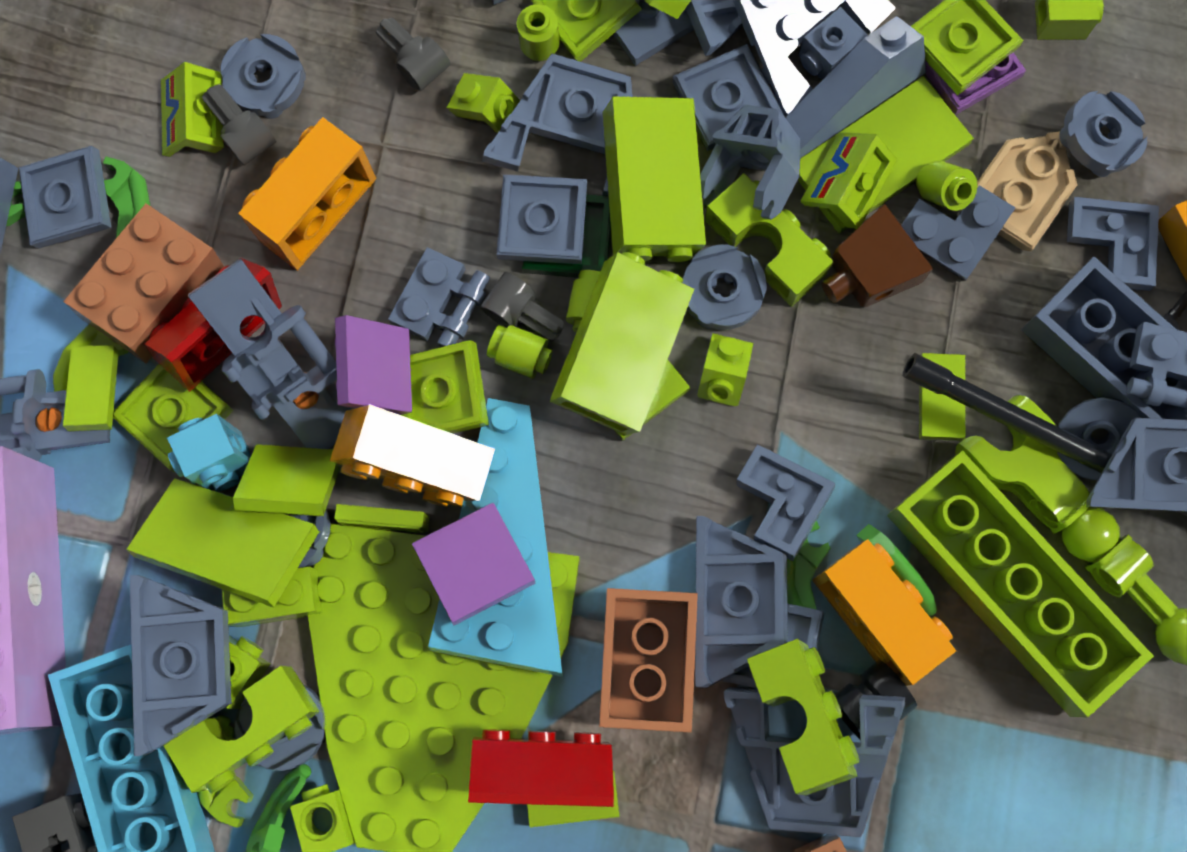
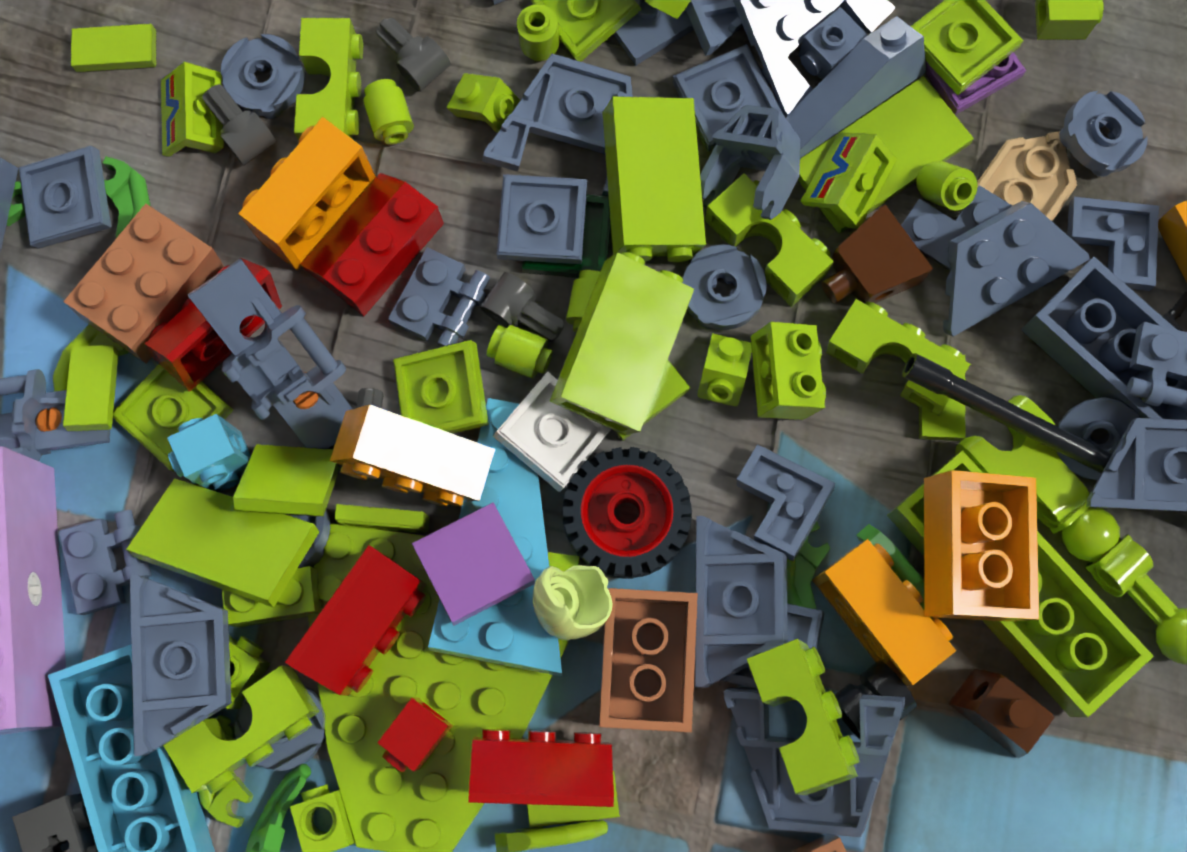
(93, 565): none -> sand blue plate
(113, 47): none -> lime tile
(330, 49): none -> lime arch
(358, 623): none -> red slope
(373, 365): medium lavender tile -> none
(374, 242): none -> red slope
(387, 111): none -> lime brick
(413, 736): none -> red brick
(537, 837): none -> lime piece
(549, 436): none -> white plate
(572, 601): none -> yellowish green hair
(627, 478): none -> wheel
(787, 371): none -> lime brick
(870, 333): none -> lime arch
(980, 547): none -> light orange brick
(1002, 711): none -> reddish brown torso
(1004, 263): none -> sand blue wing

